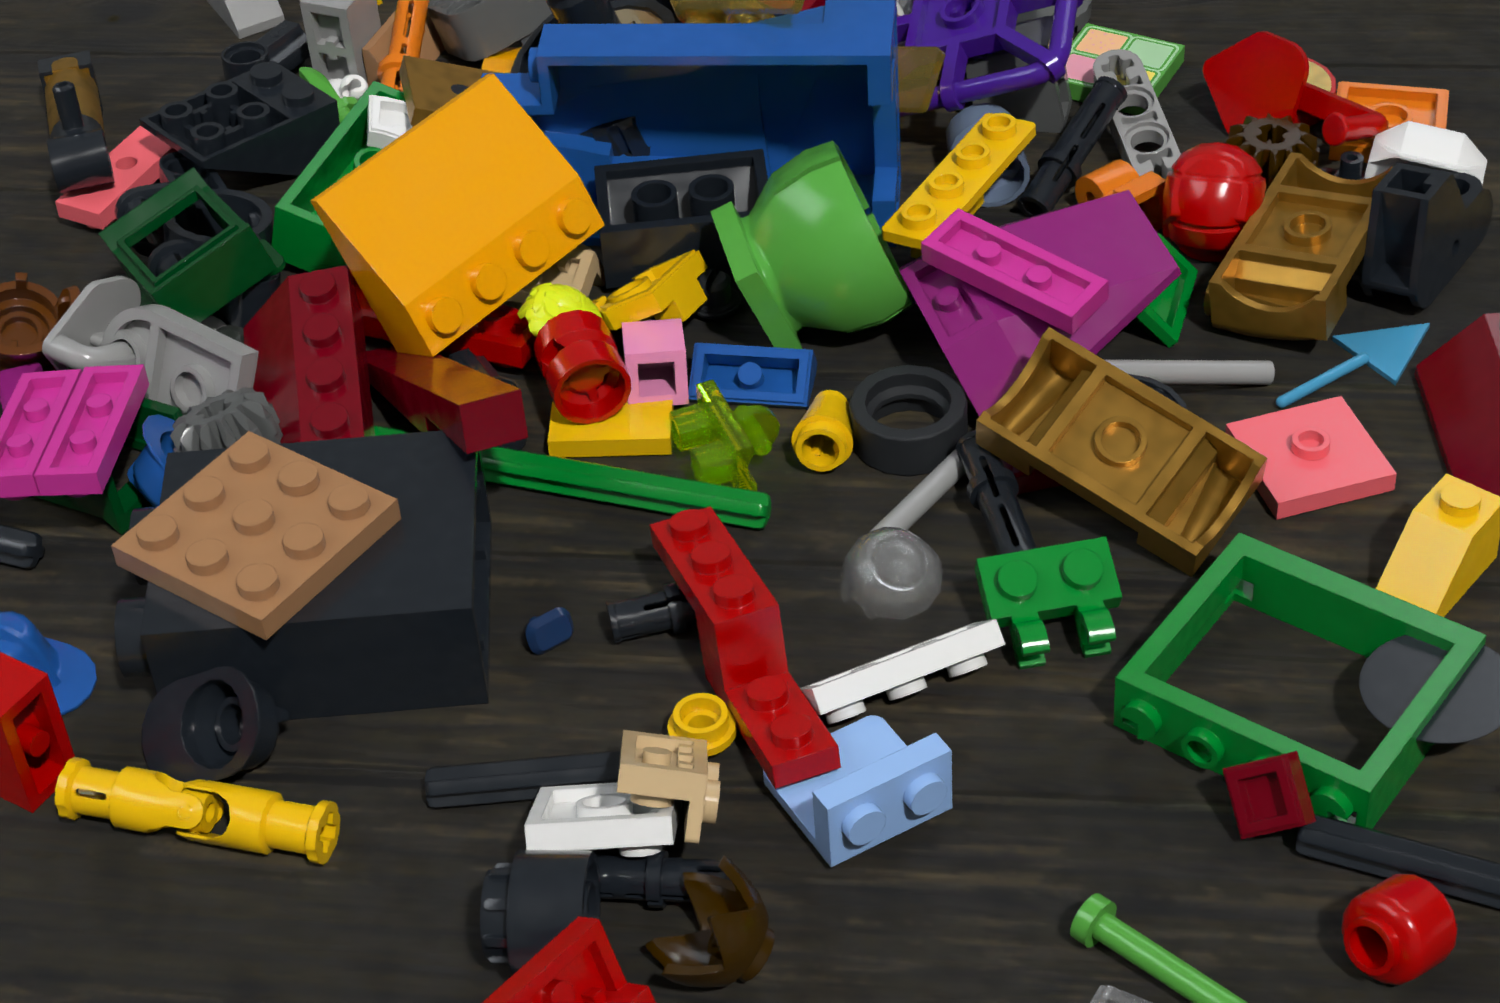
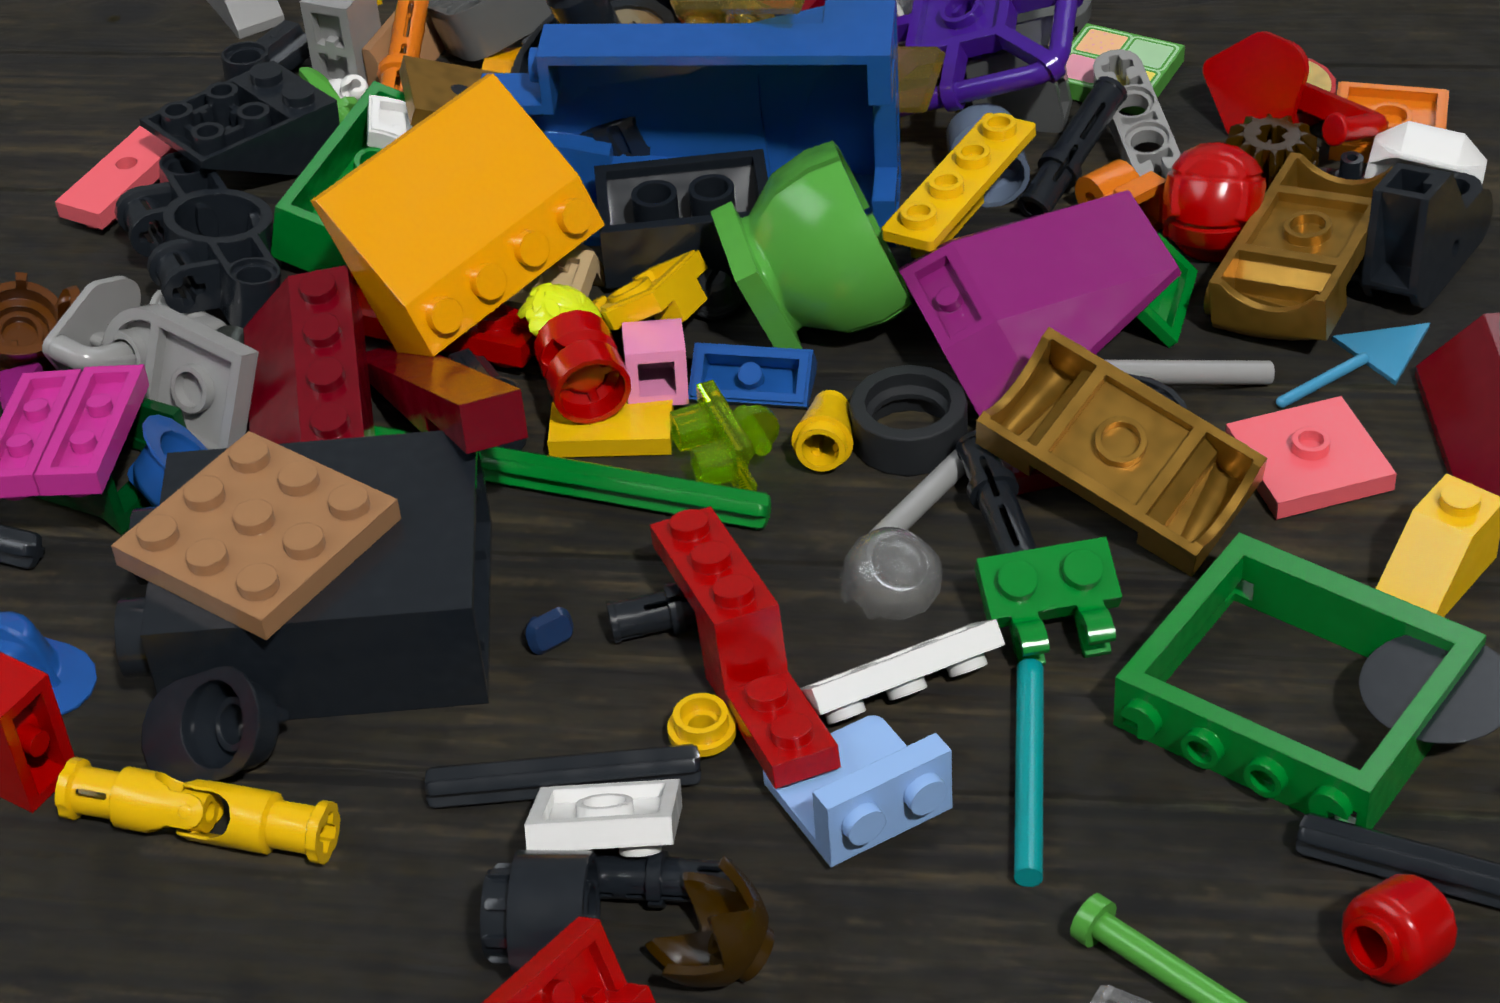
(75, 122): black piece -> none
(207, 275): dark green piece -> none
(225, 420): dark grey gear -> none
(670, 768): tan bracket -> none
(1015, 271): dark pink plate -> none
(1029, 773): none -> teal bar
(1269, 795): dark red tile -> none

